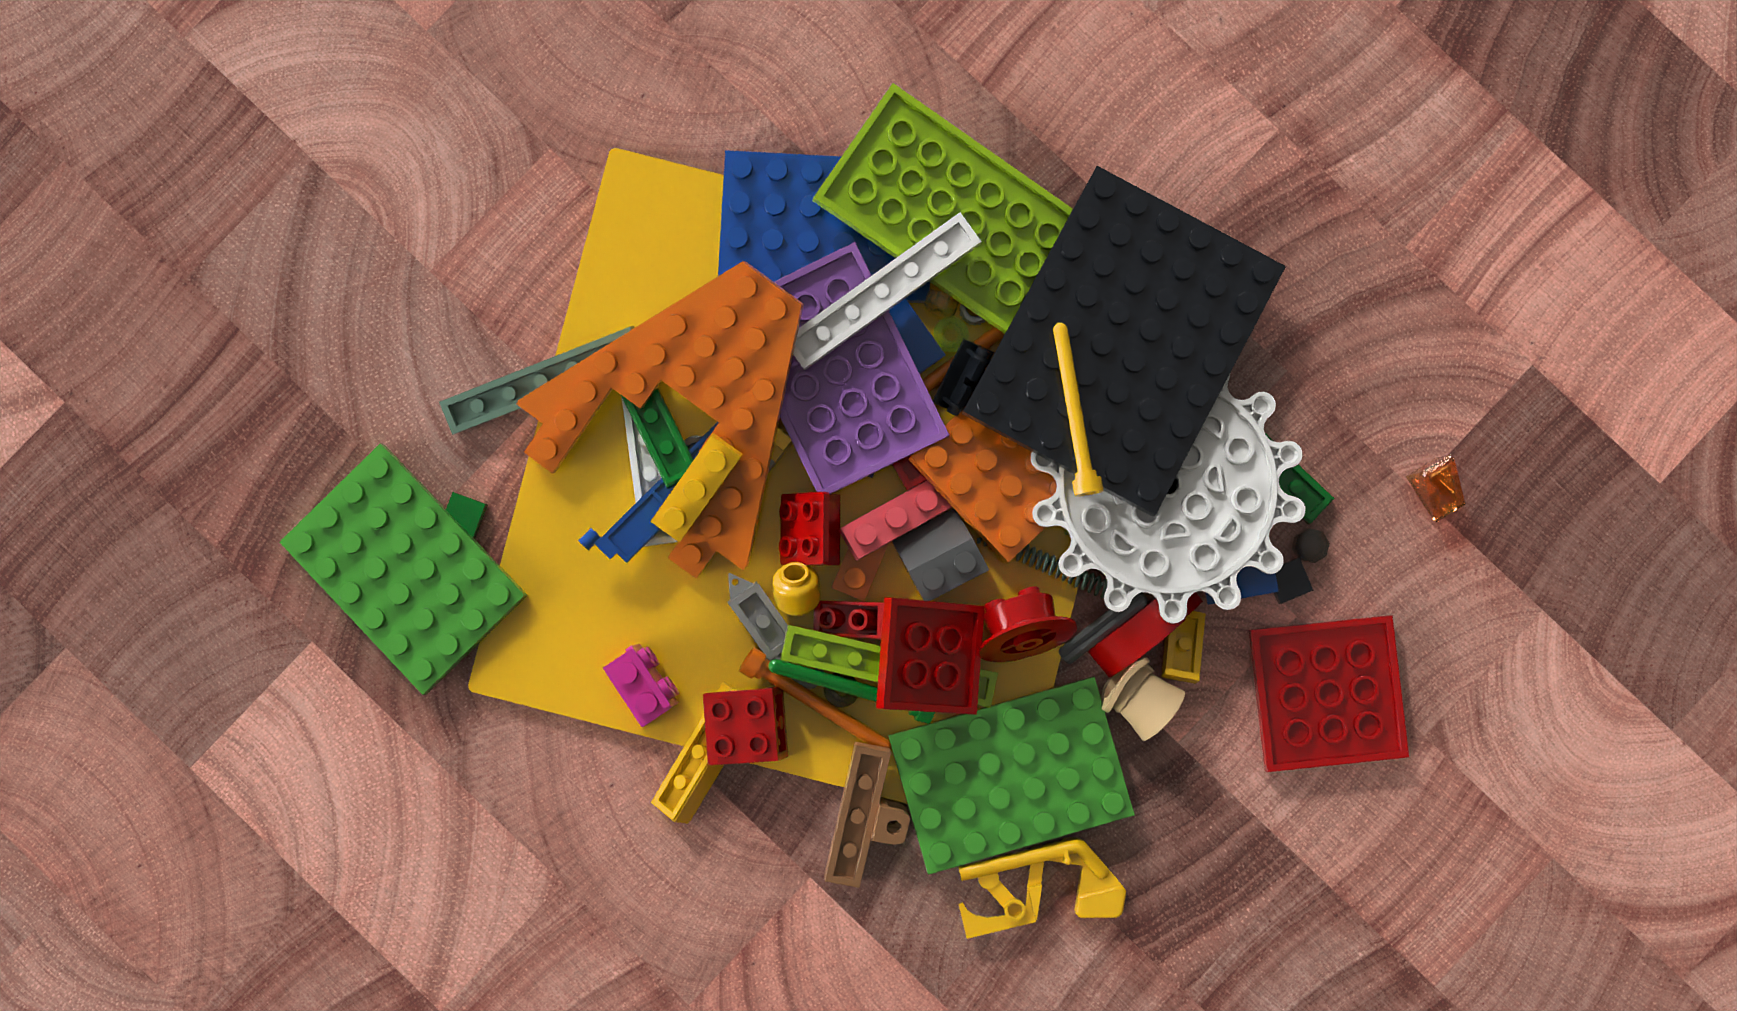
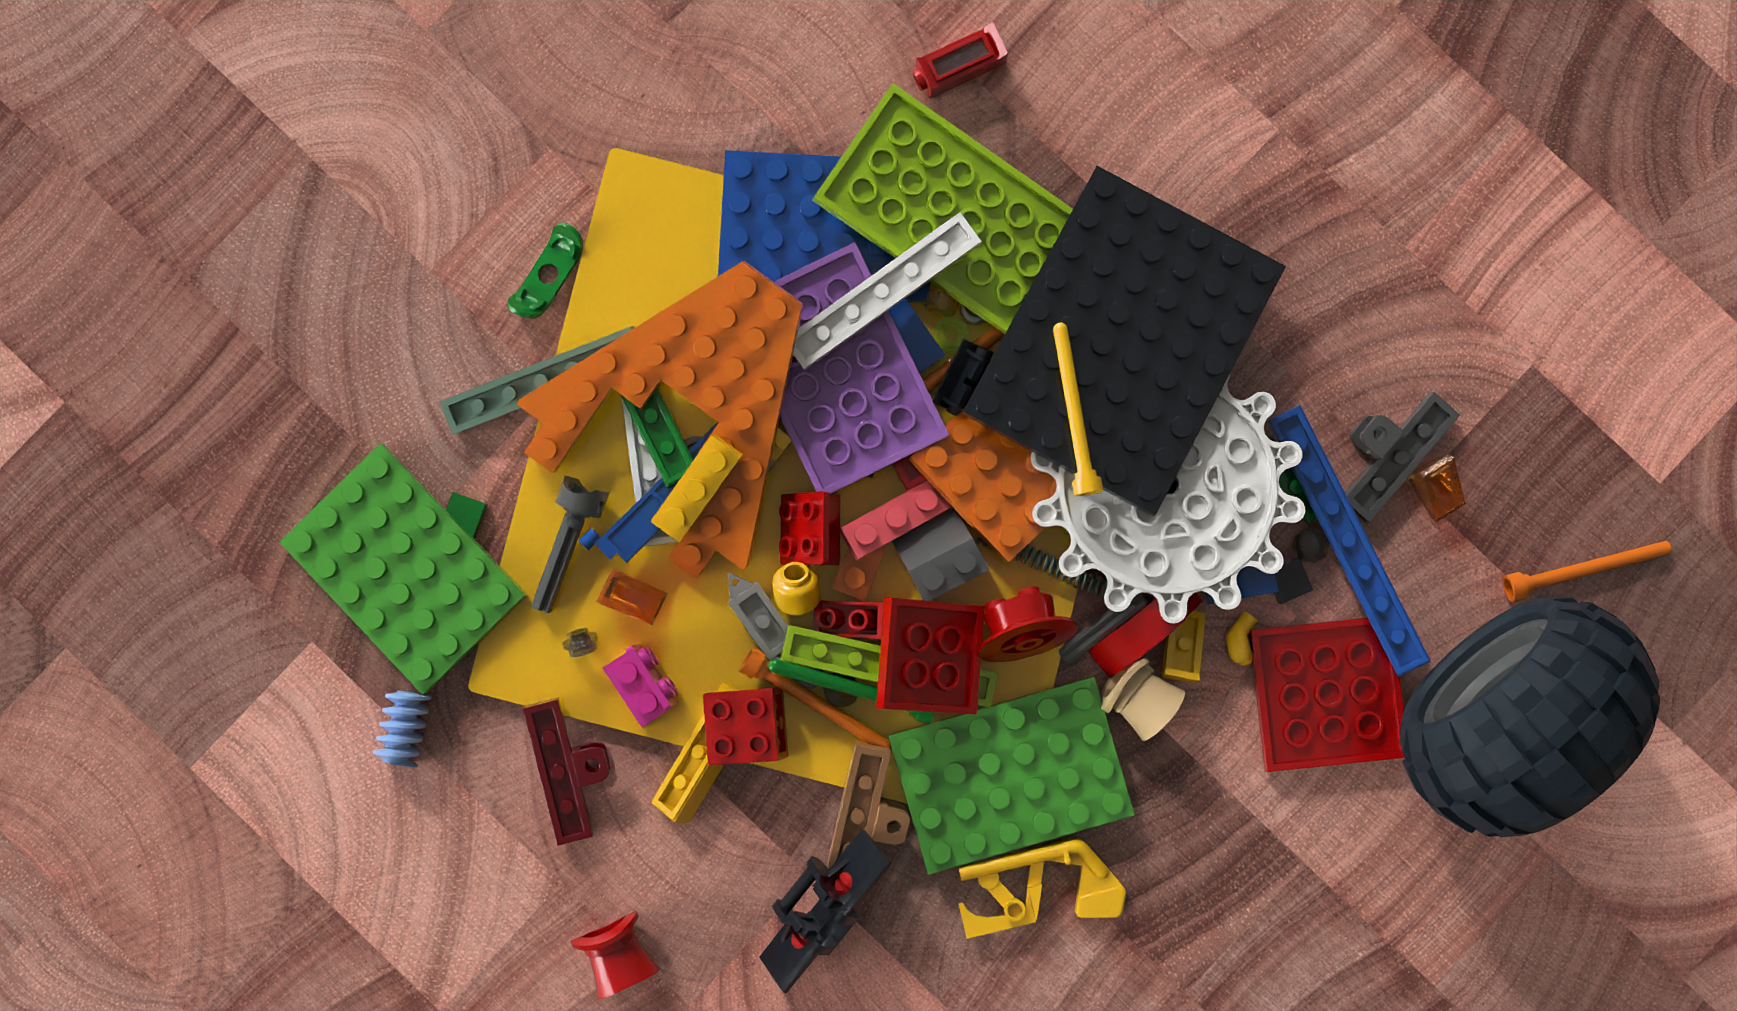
(402, 727): none -> light blue piece
(562, 252): none -> green piece
(564, 769): none -> dark red plate
(579, 505): none -> dark grey piece
(580, 642): none -> clear smoke plate
(616, 956): none -> red hat
(631, 596): none -> clear orange slope
(831, 918): none -> black piece
(960, 61): none -> red window
(1237, 639): none -> yellow arm
(1351, 544): none -> blue tile
(1395, 452): none -> dark grey plate
(1519, 585): none -> orange piece
(1530, 717): none -> black wheel

